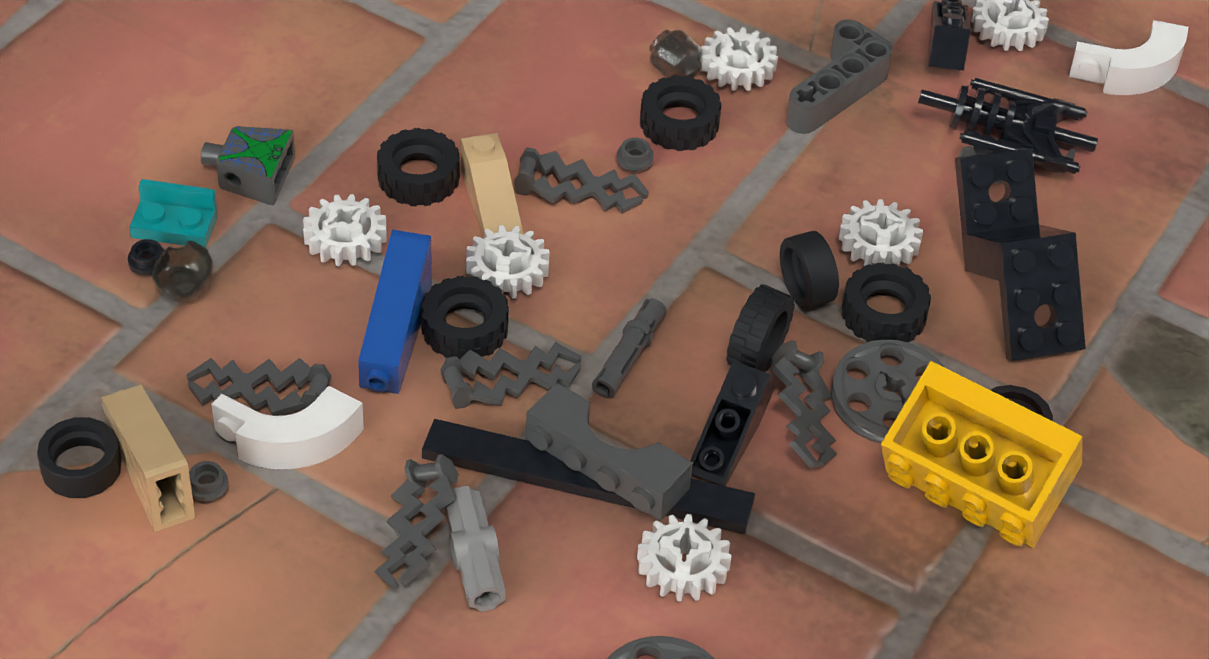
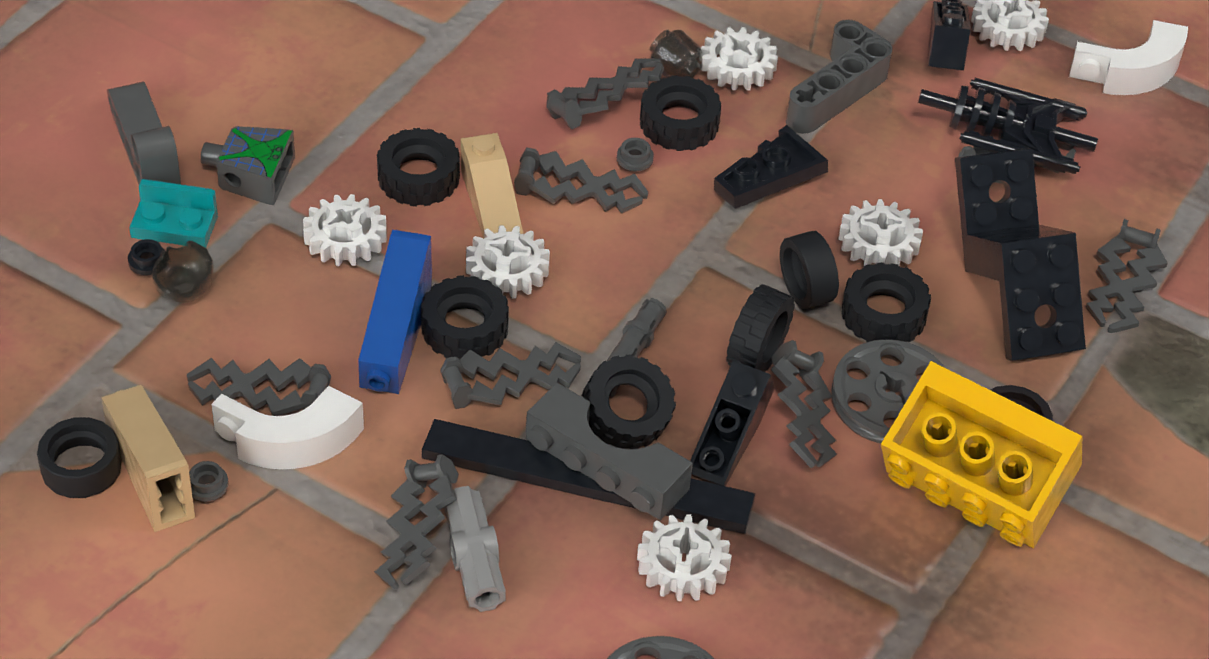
(146, 142): none -> dark grey beam
(566, 103): none -> dark grey piece
(649, 381): none -> black tyre
(772, 169): none -> black wing
(1150, 260): none -> dark grey piece

